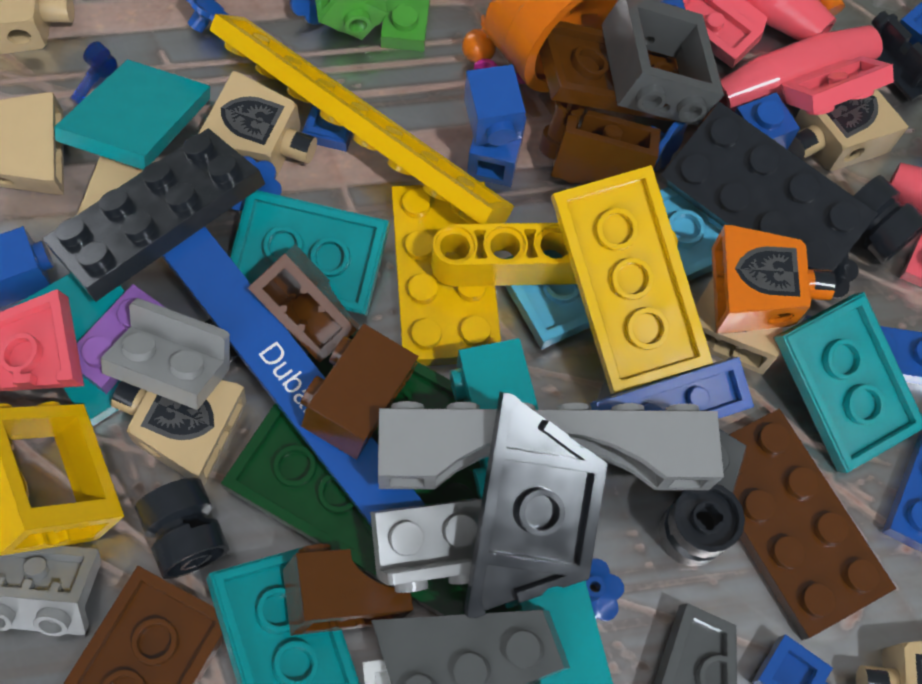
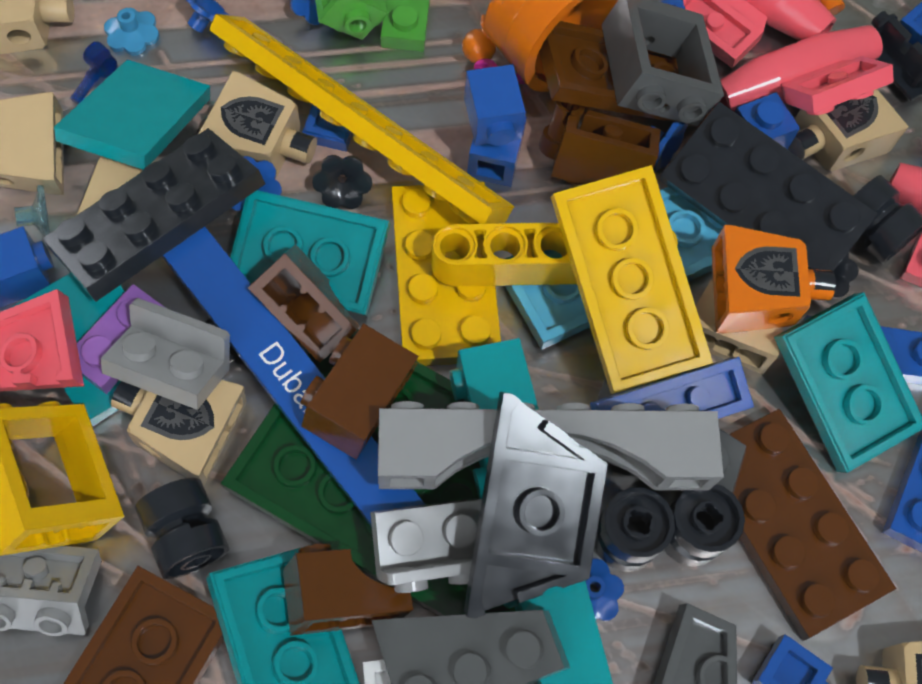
(34, 214): none -> clear light blue plant
(131, 31): none -> dark azure plant
(338, 189): none -> black plant
(634, 529): none -> black wheel

